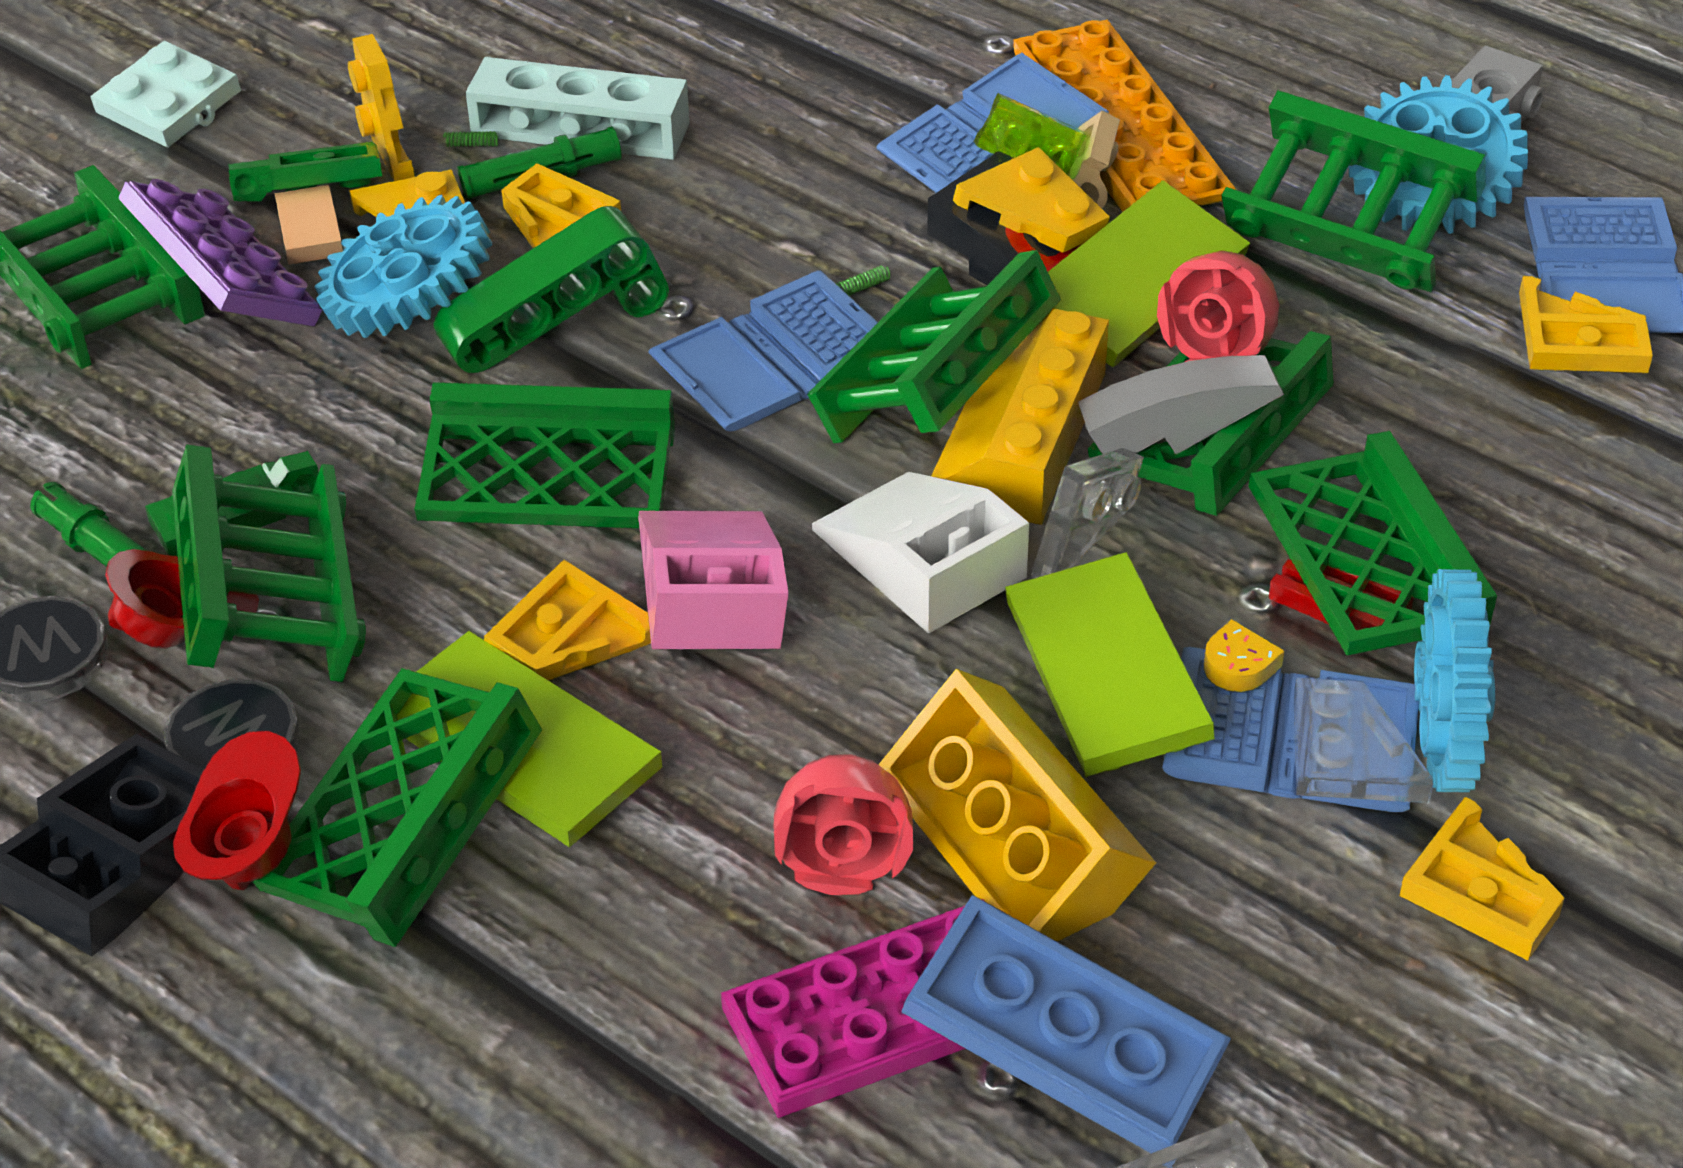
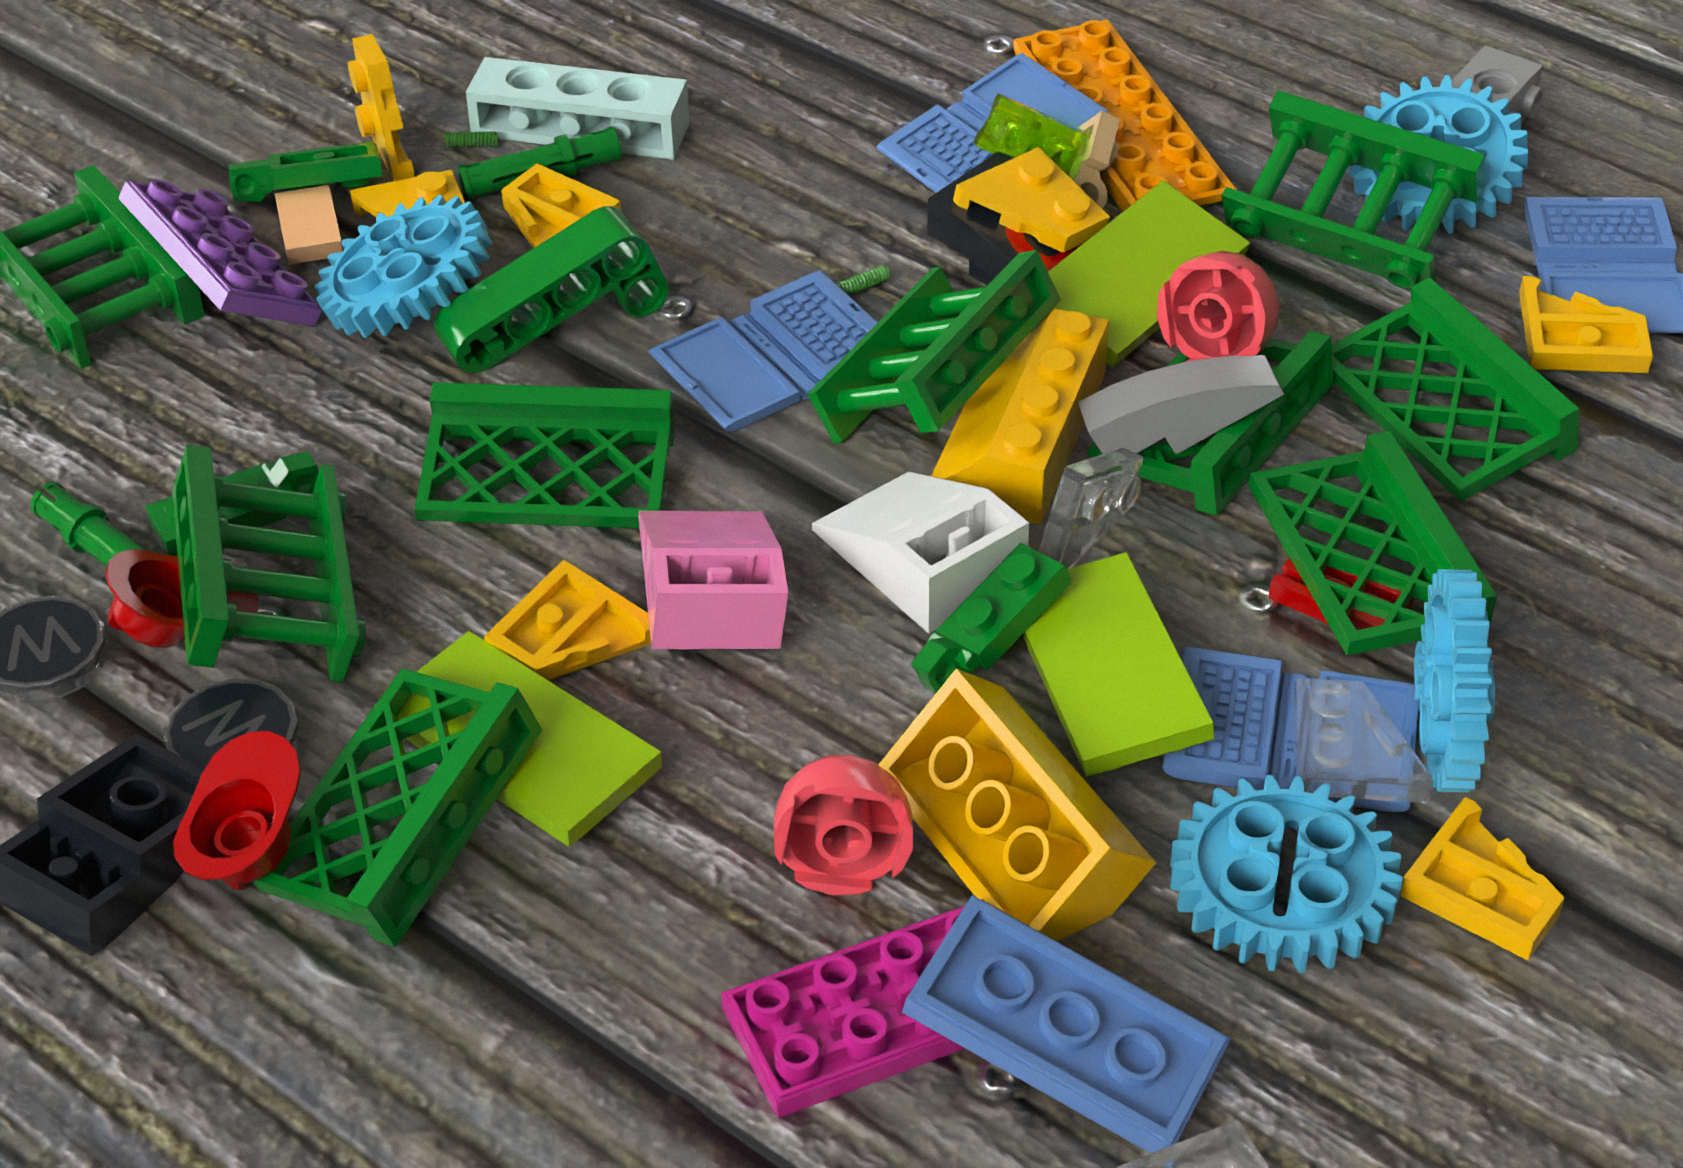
(166, 94): light aqua plate -> none
(992, 616): none -> green hinge
(1240, 658): yellow tile -> none
(1340, 877): none -> medium azure gear
(1490, 369): none -> green fence

